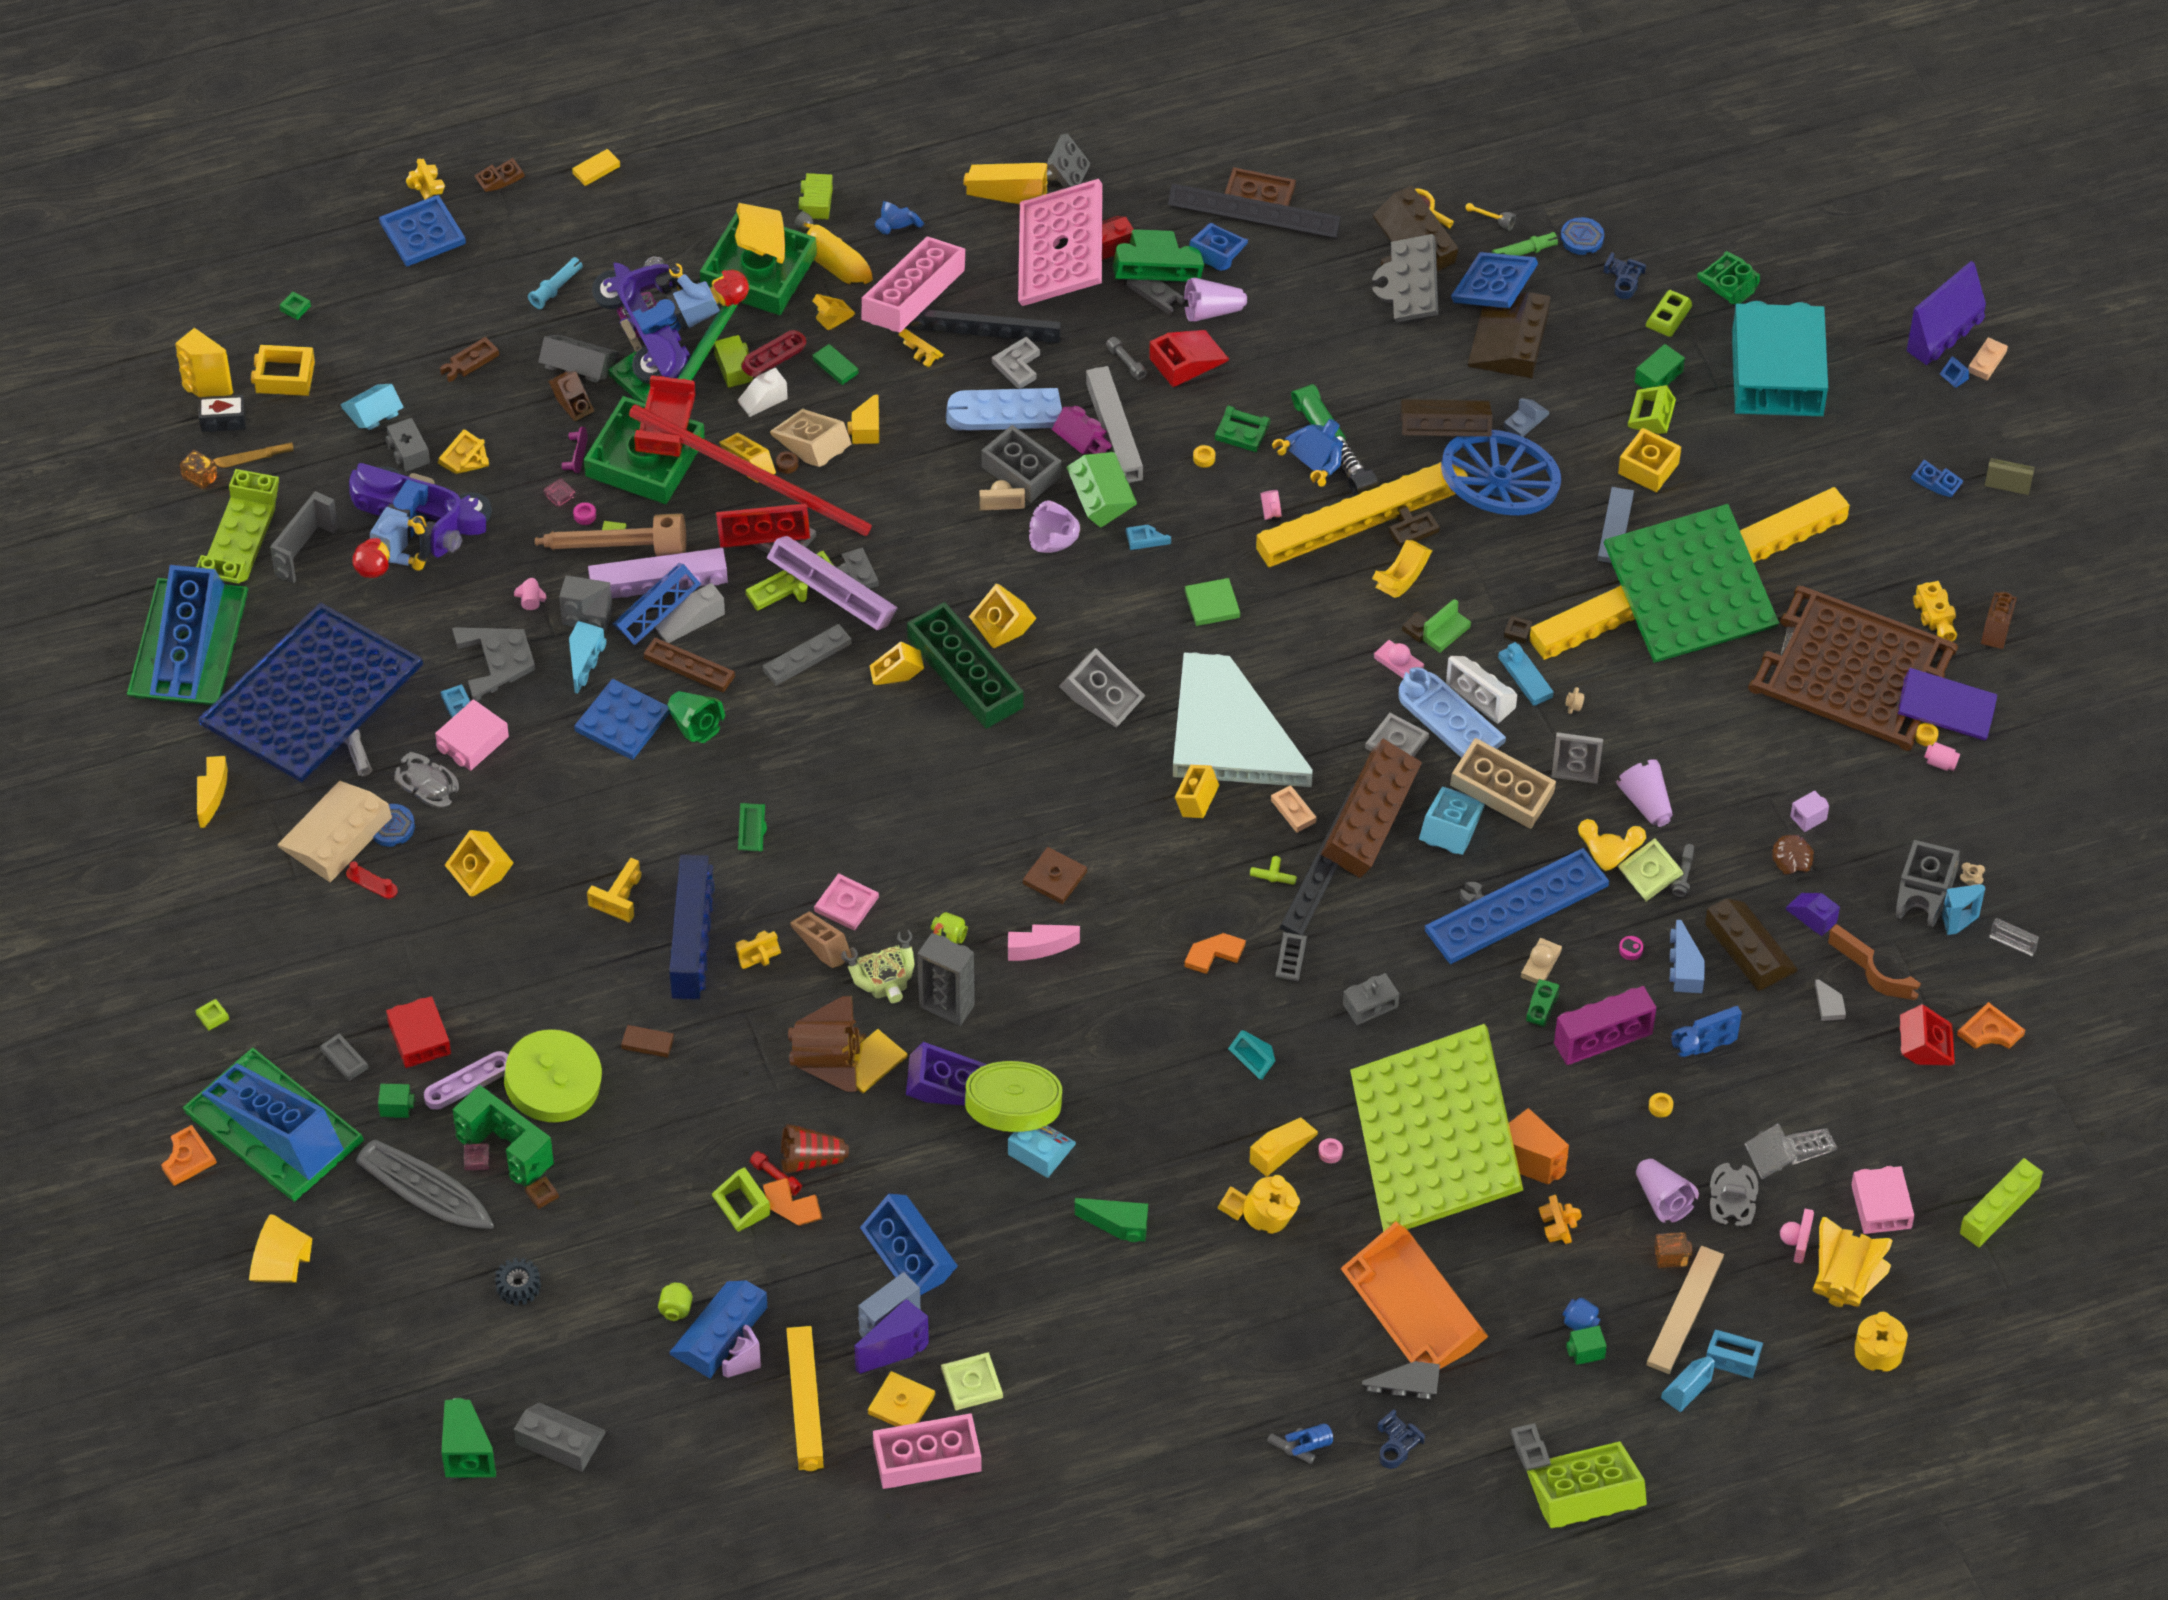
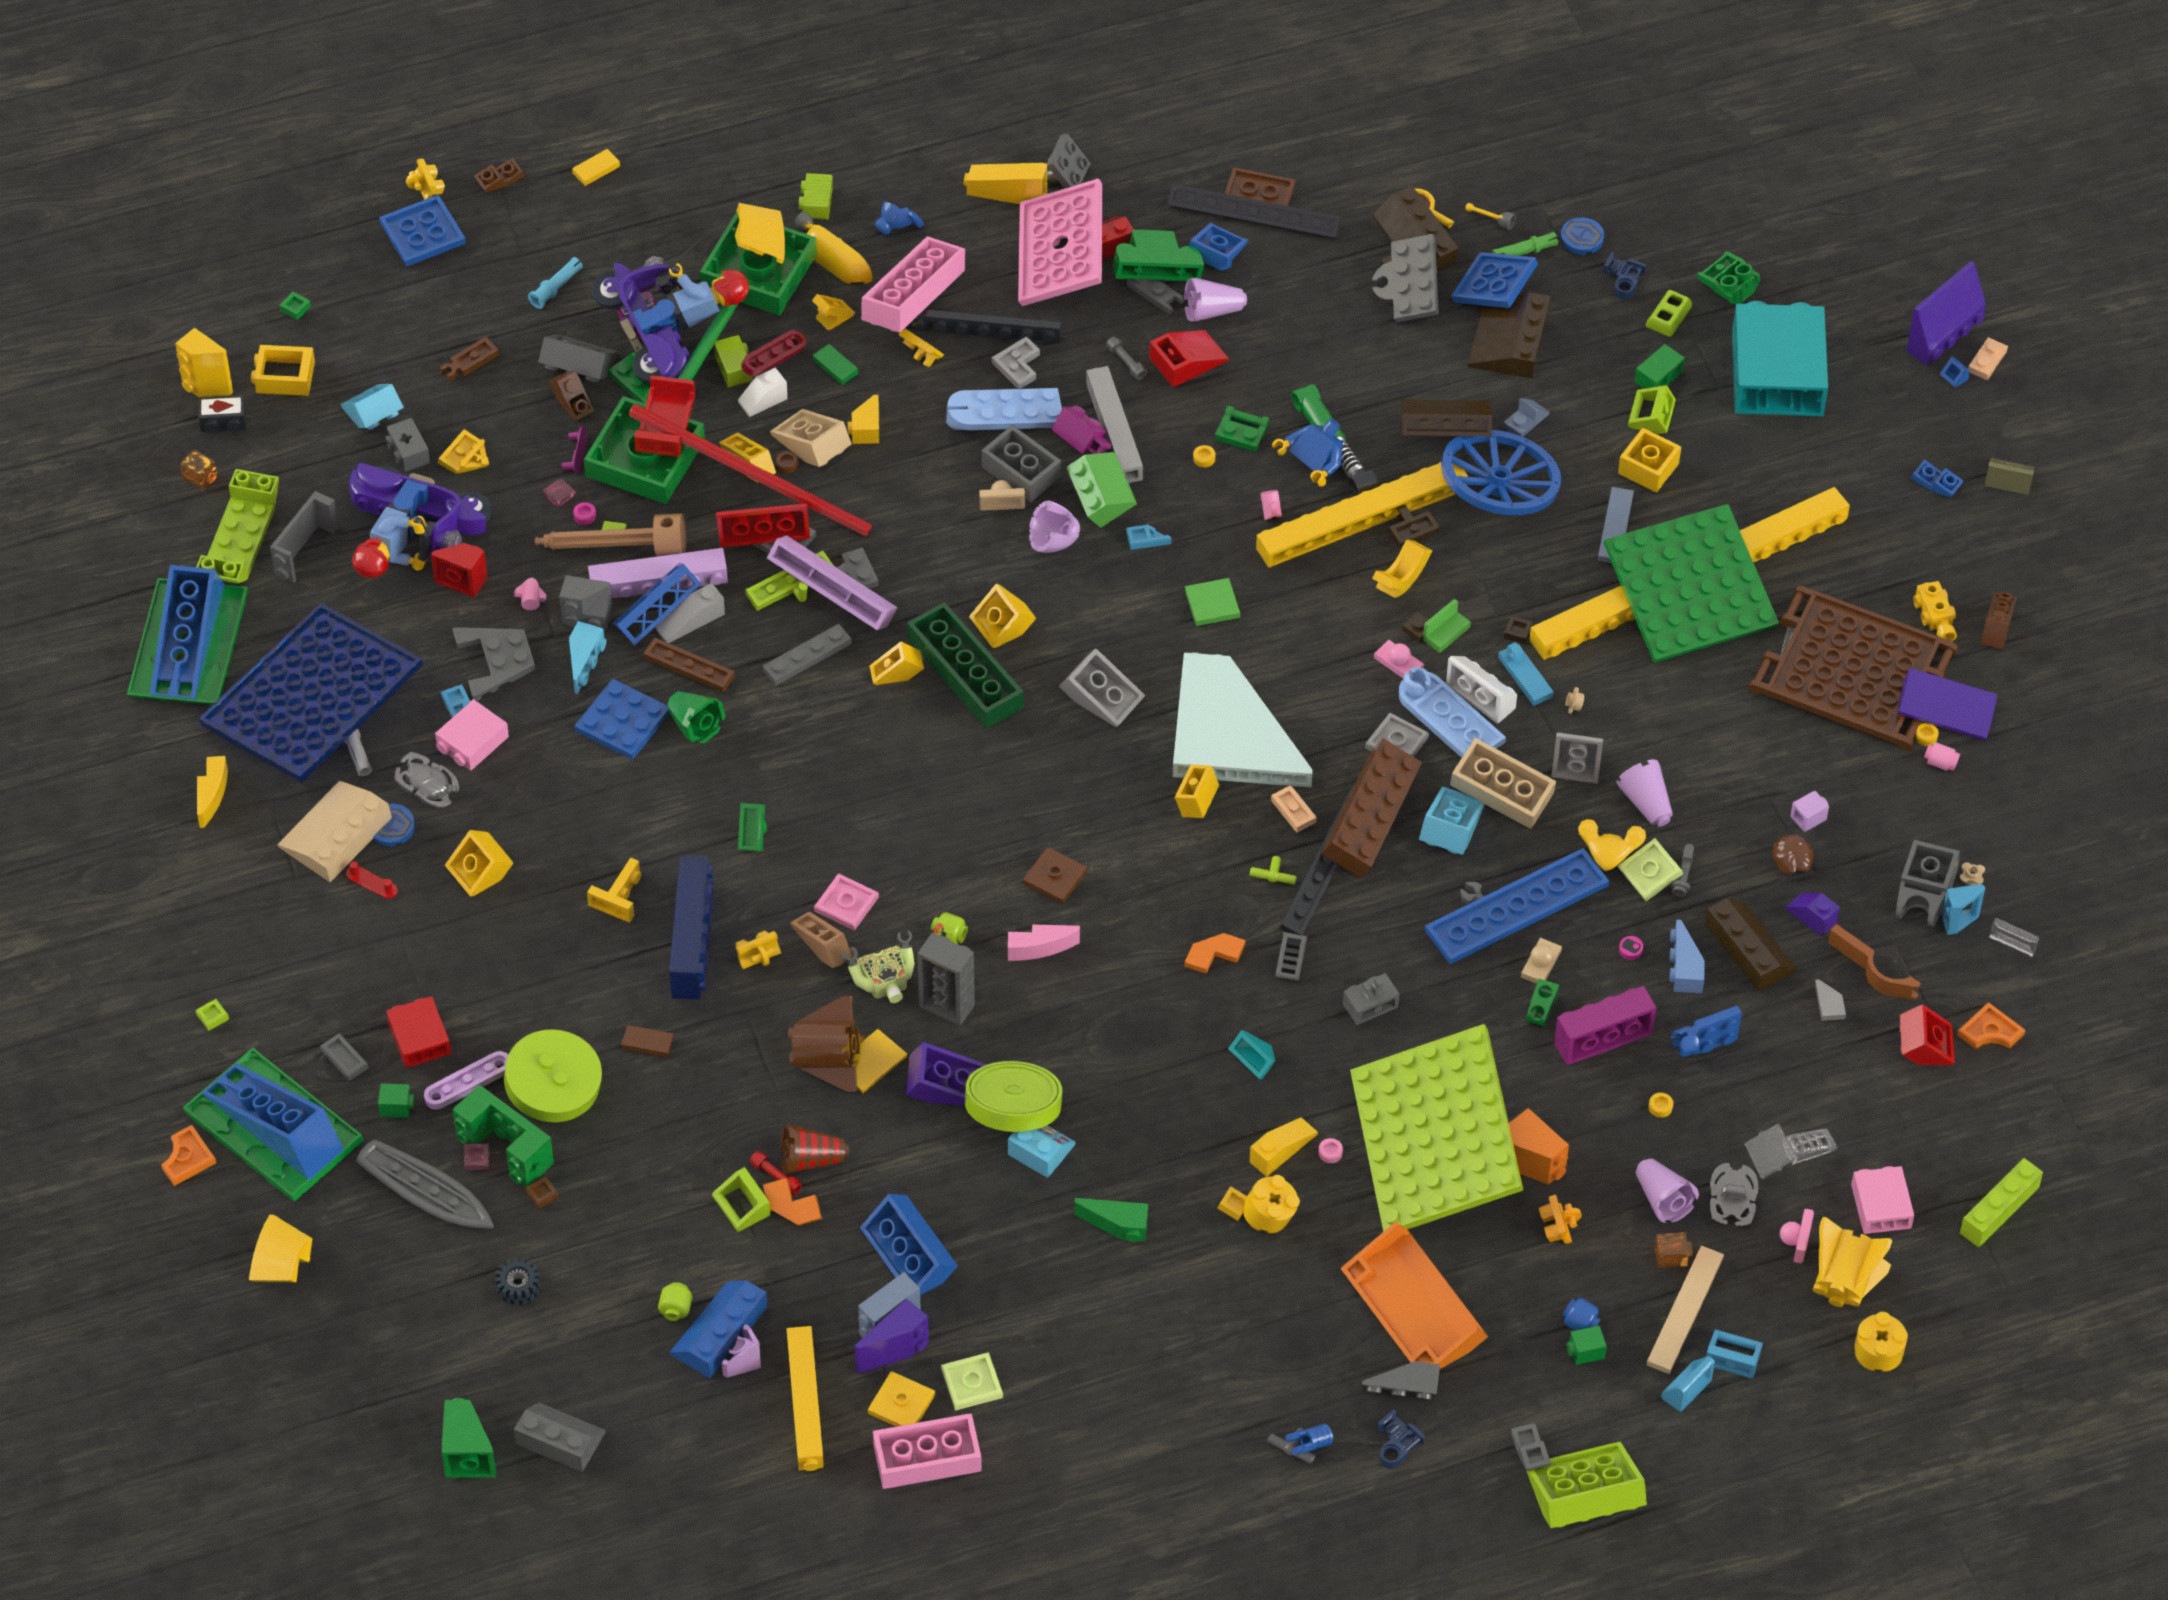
(236, 459): pearl gold piece -> none
(460, 568): none -> red slope

